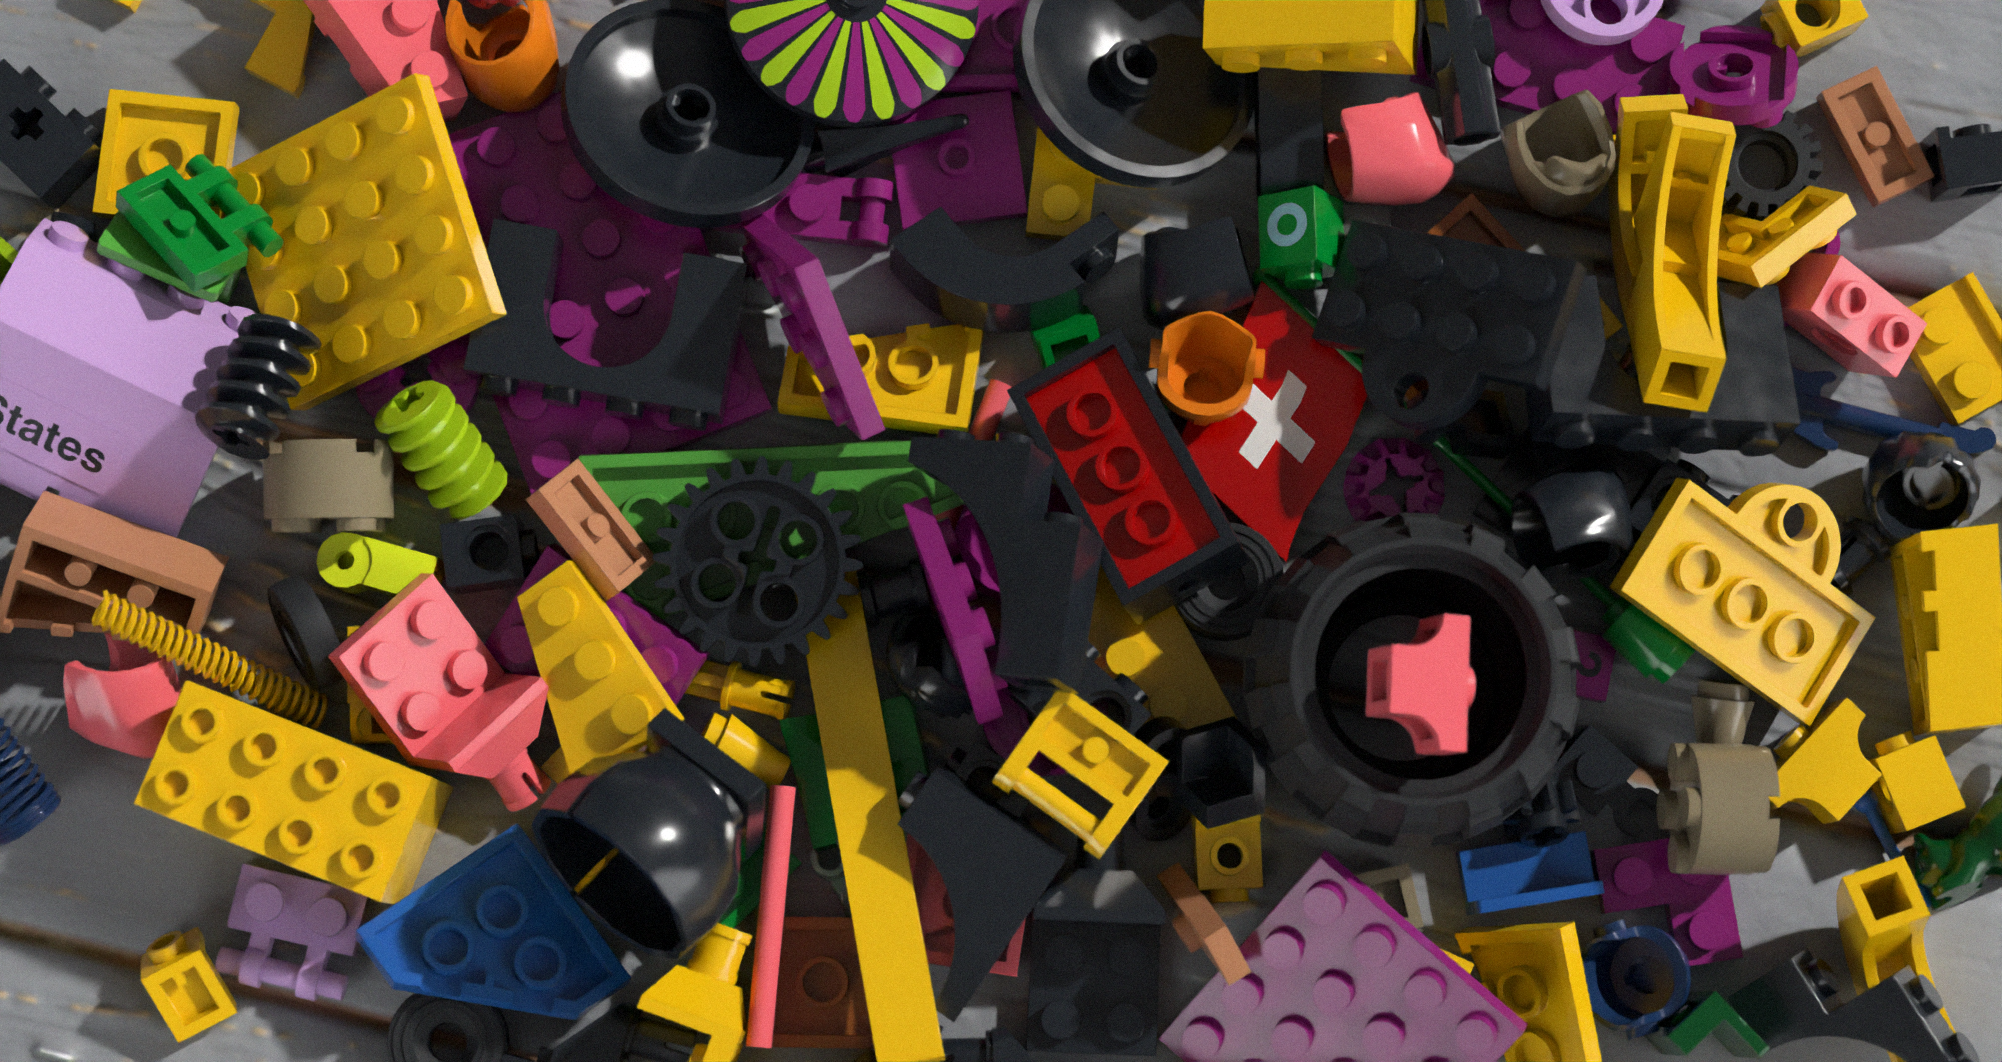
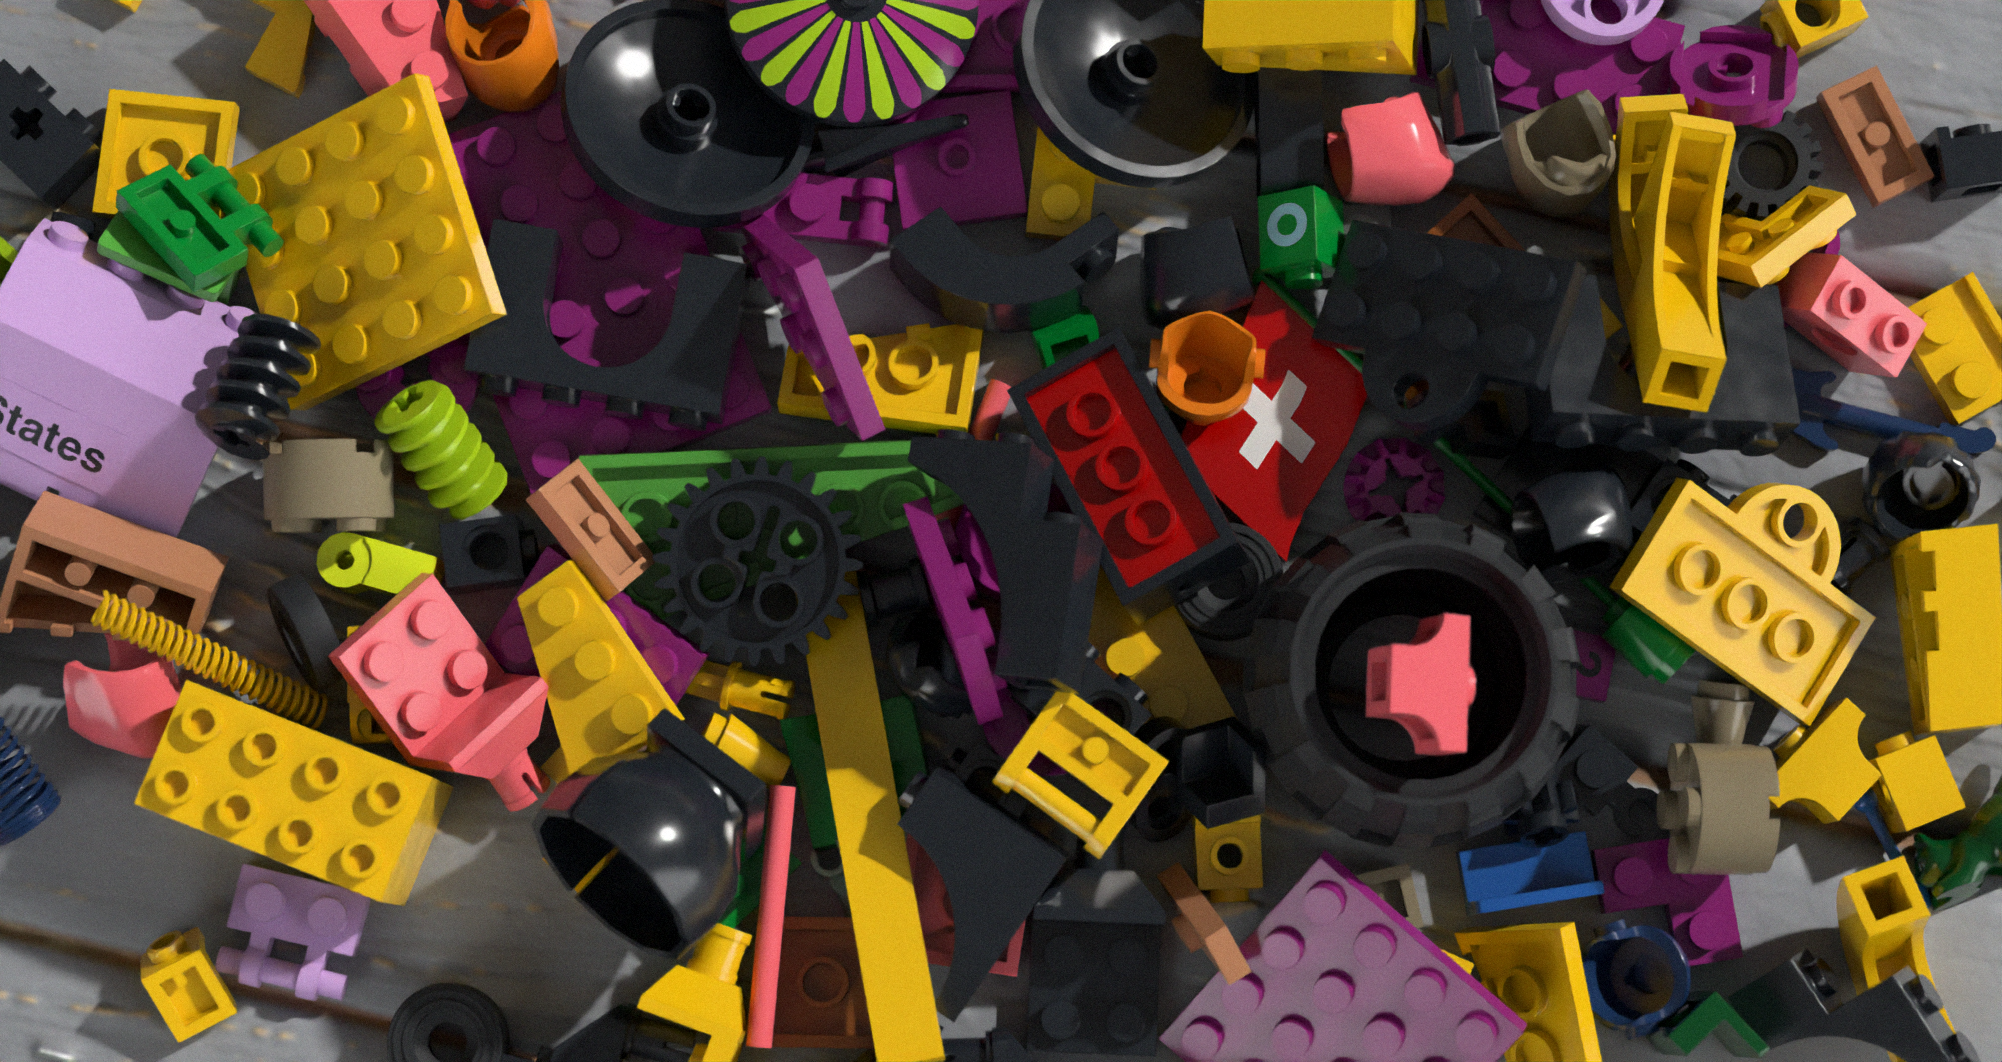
(496, 936): blue plate -> none

